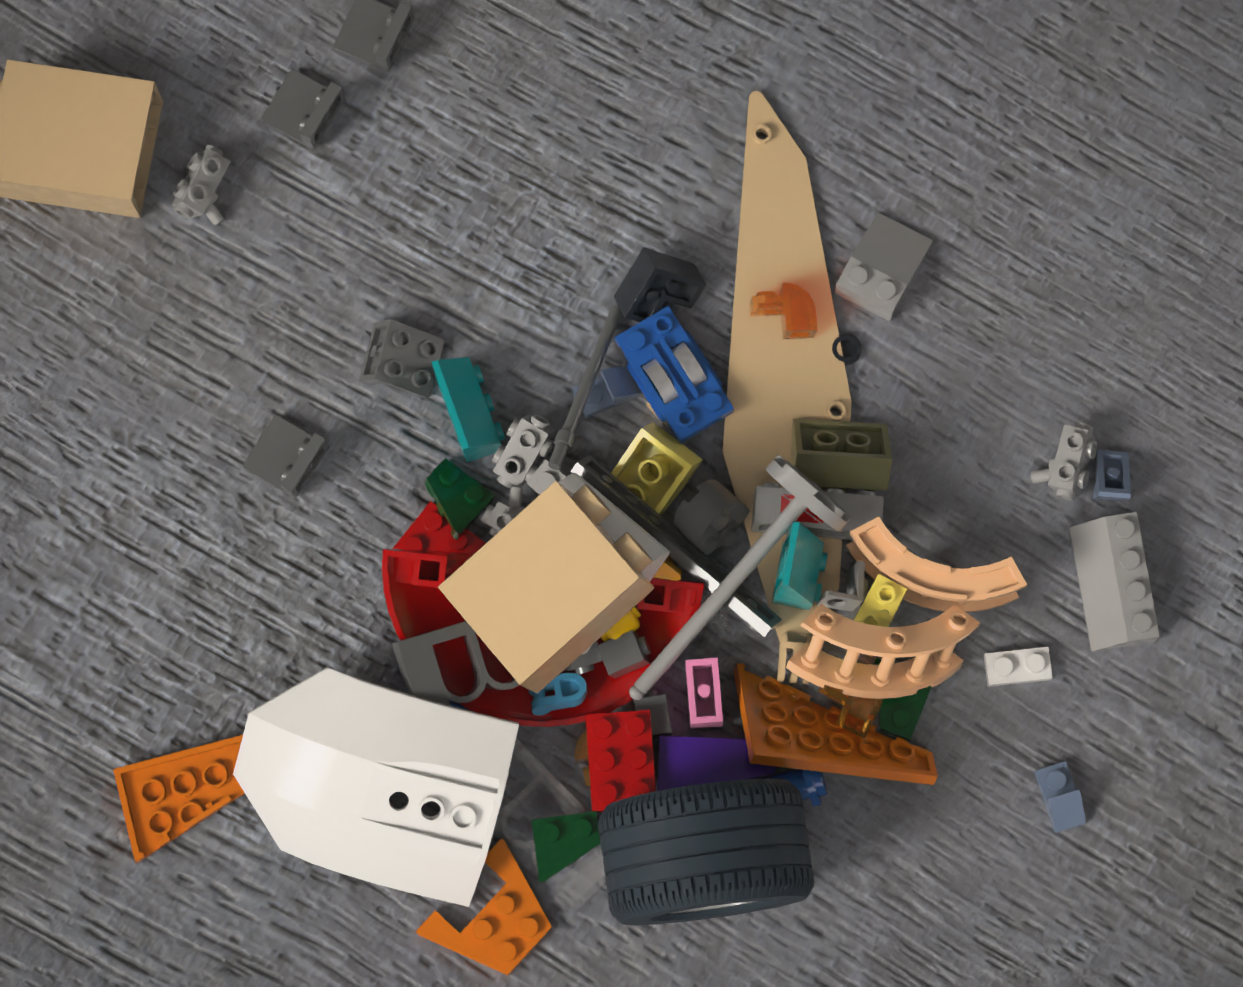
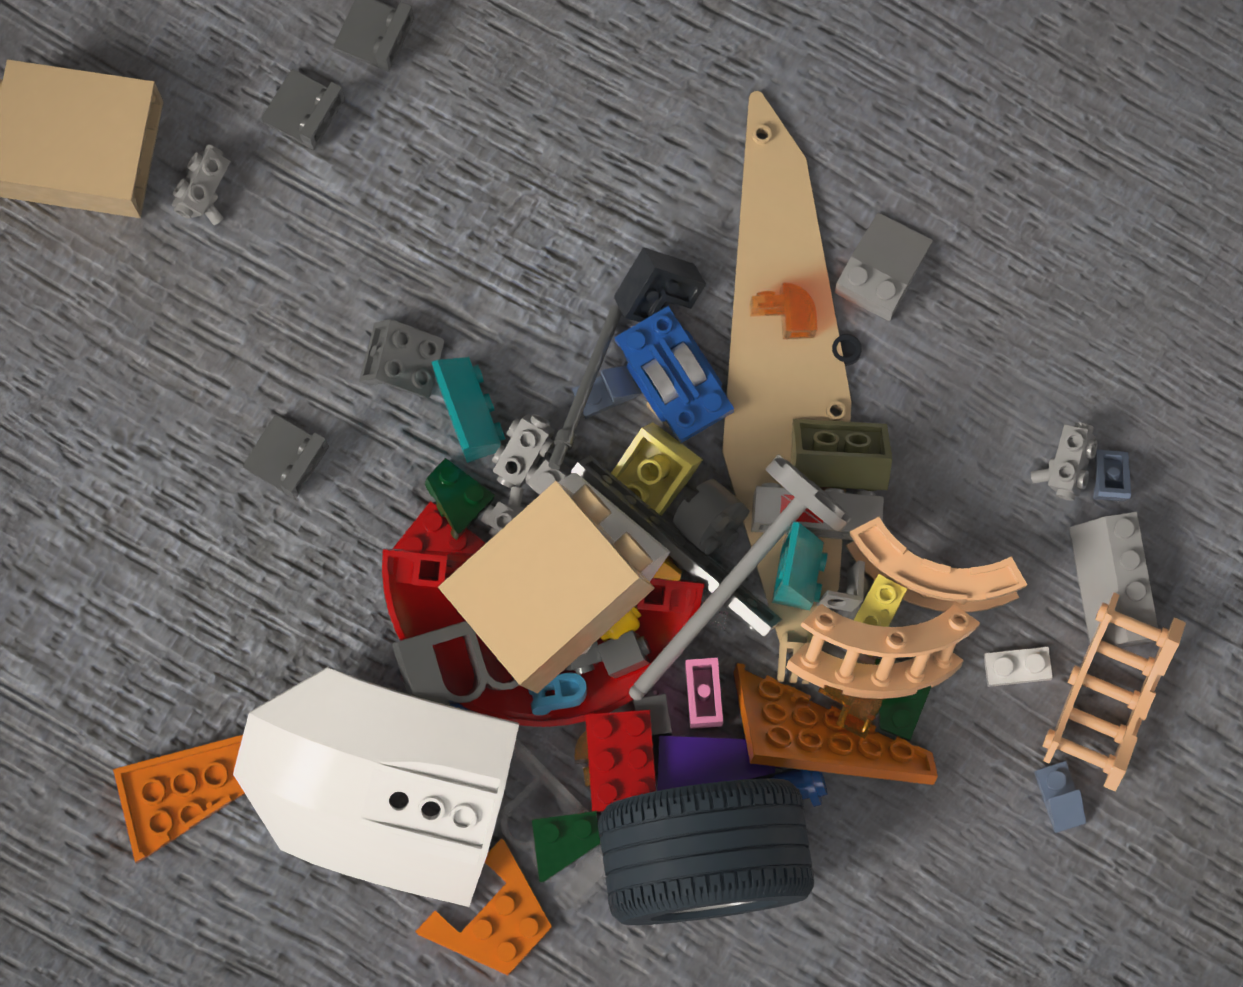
(1139, 702): none -> light nougat fence

